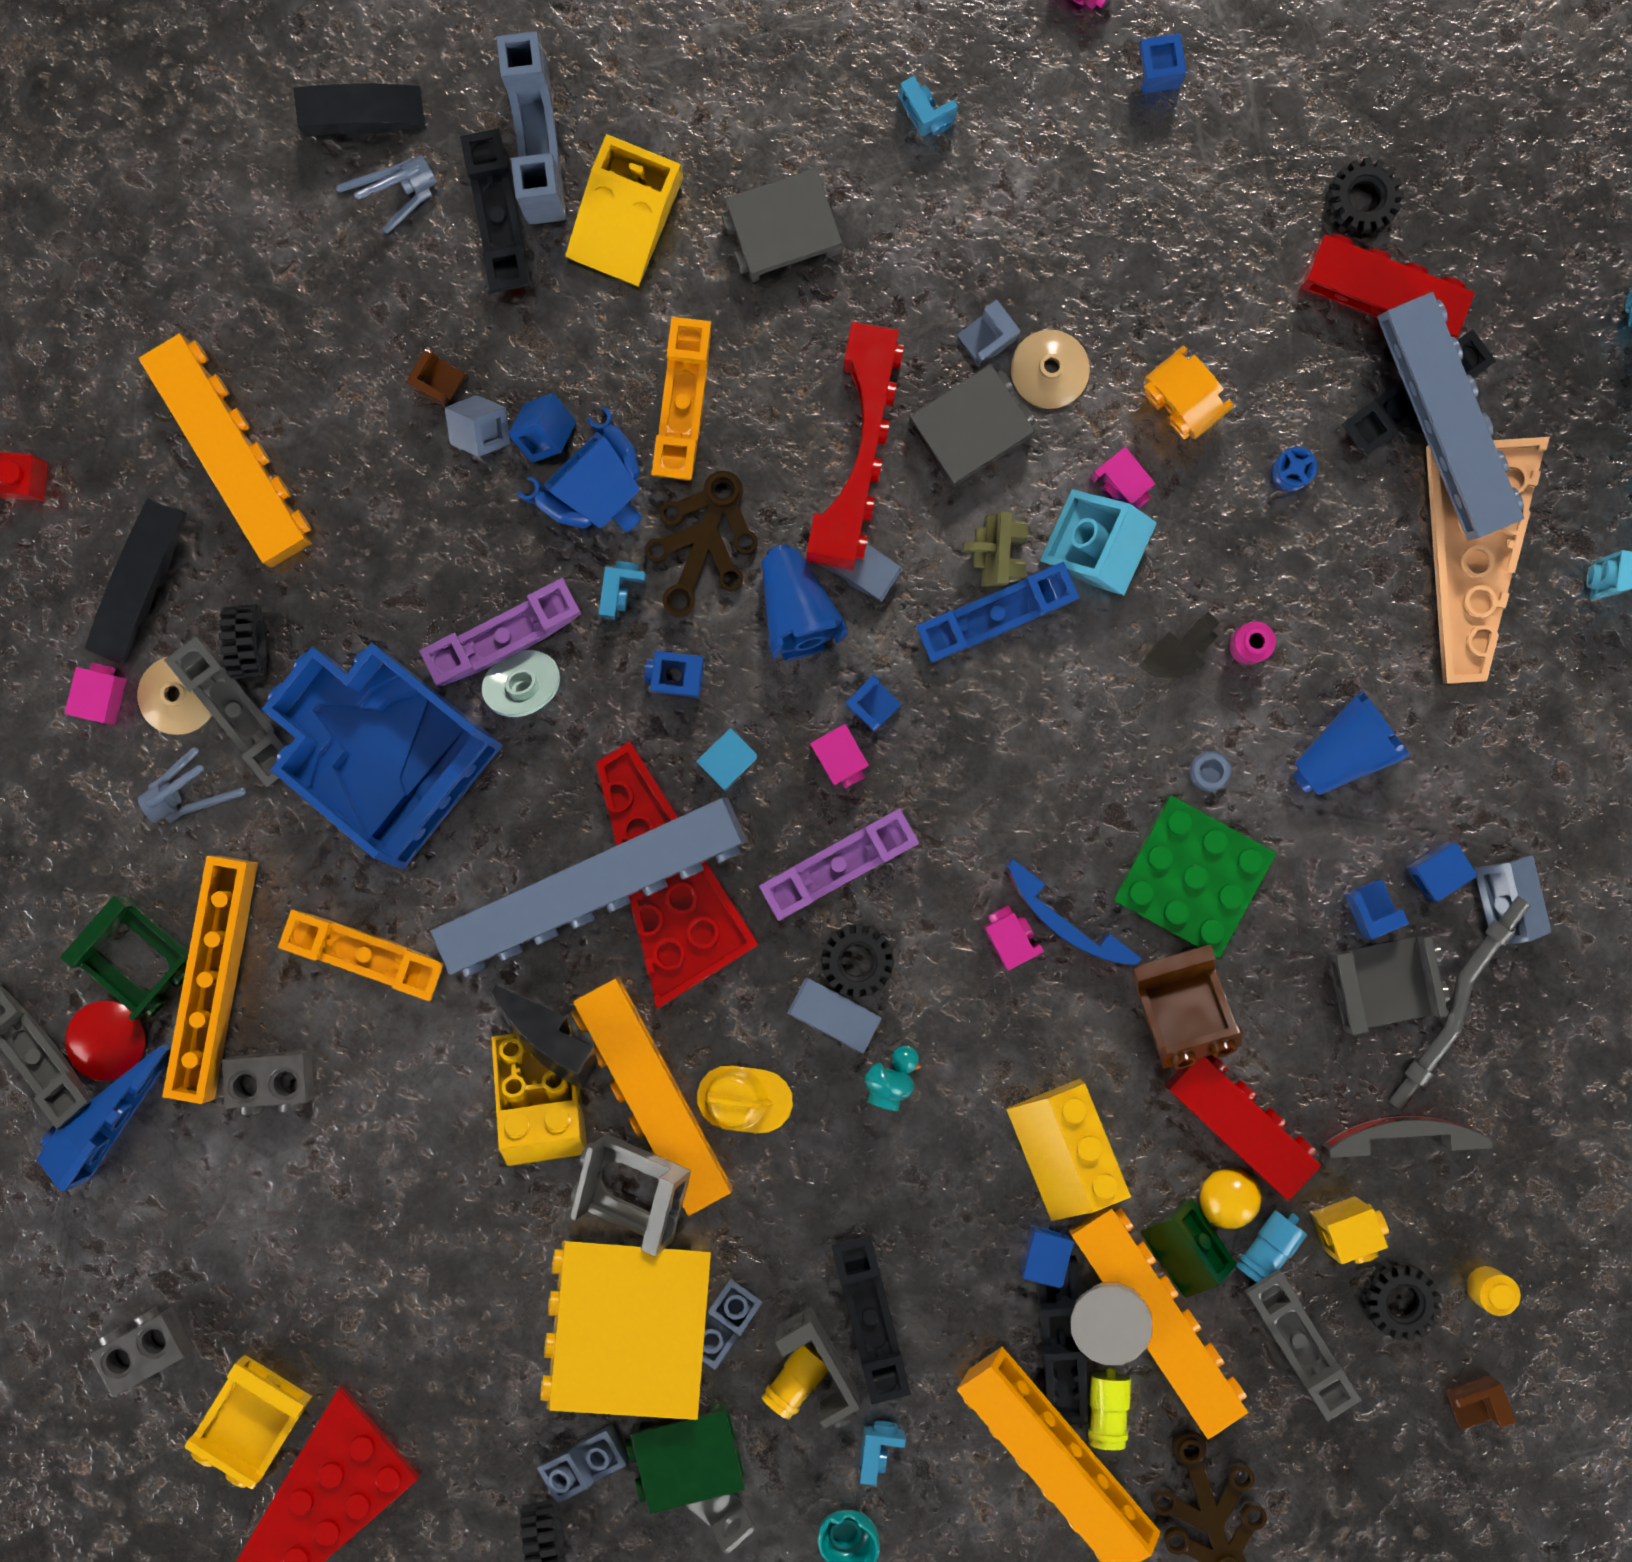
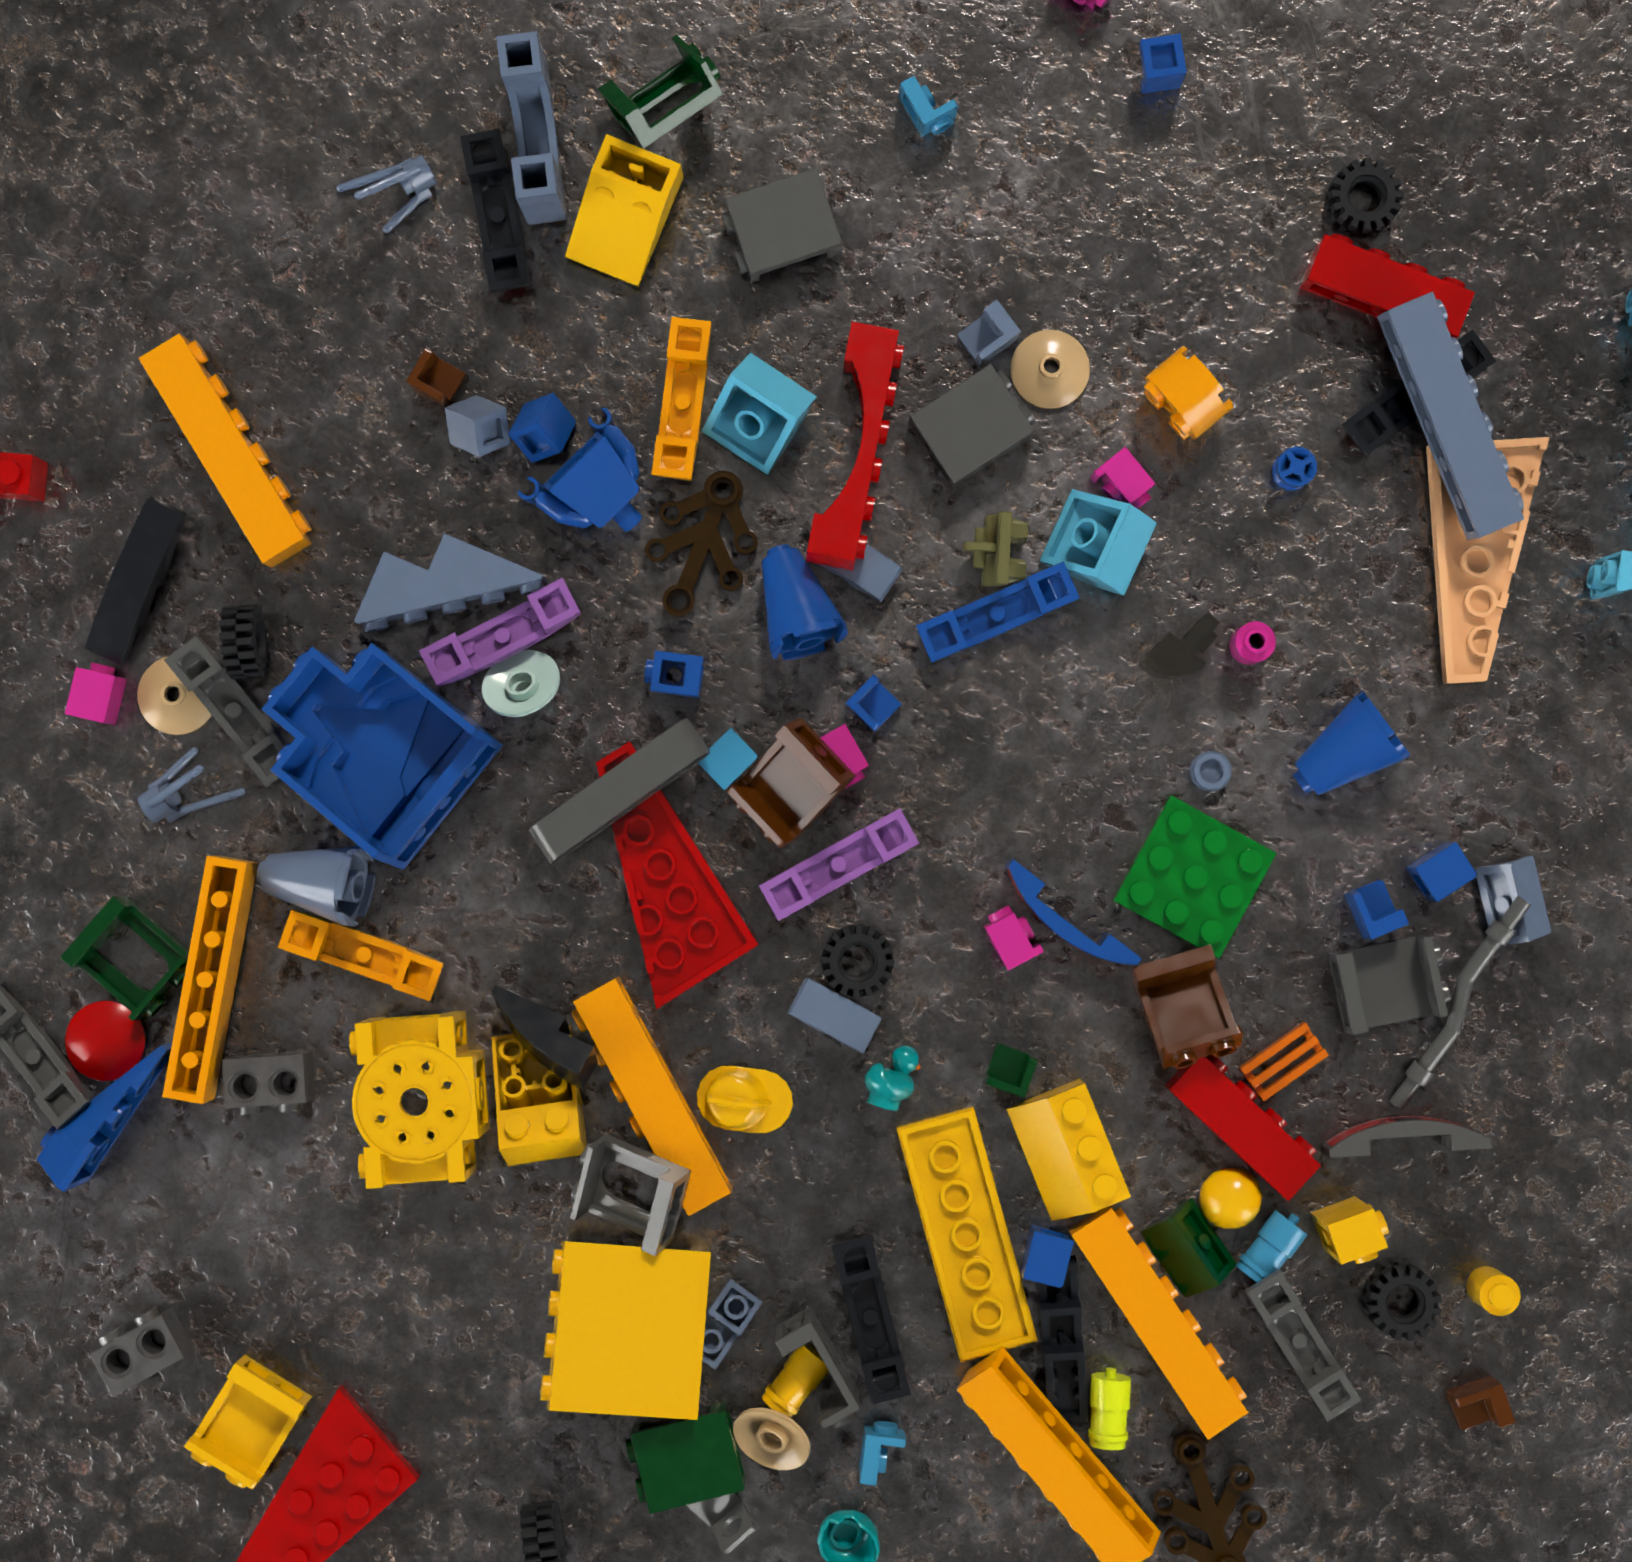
(321, 881): none -> sand blue cone
(358, 108): black slope -> none
(410, 1043): none -> yellow piece
(455, 577): none -> sand blue slope
(584, 1463): sand blue slope -> none
(589, 886): sand blue brick -> none
(613, 595): dark azure bracket -> none
(619, 791): none -> dark grey beam
(691, 69): none -> dark green panel
(758, 413): none -> medium azure slope
(771, 1439): none -> tan dish
(791, 783): none -> reddish brown panel
(966, 1233): none -> yellow tile
(1010, 1069): none -> dark green panel
(1111, 1324): light grey tile -> none
(1285, 1079): none -> orange tile

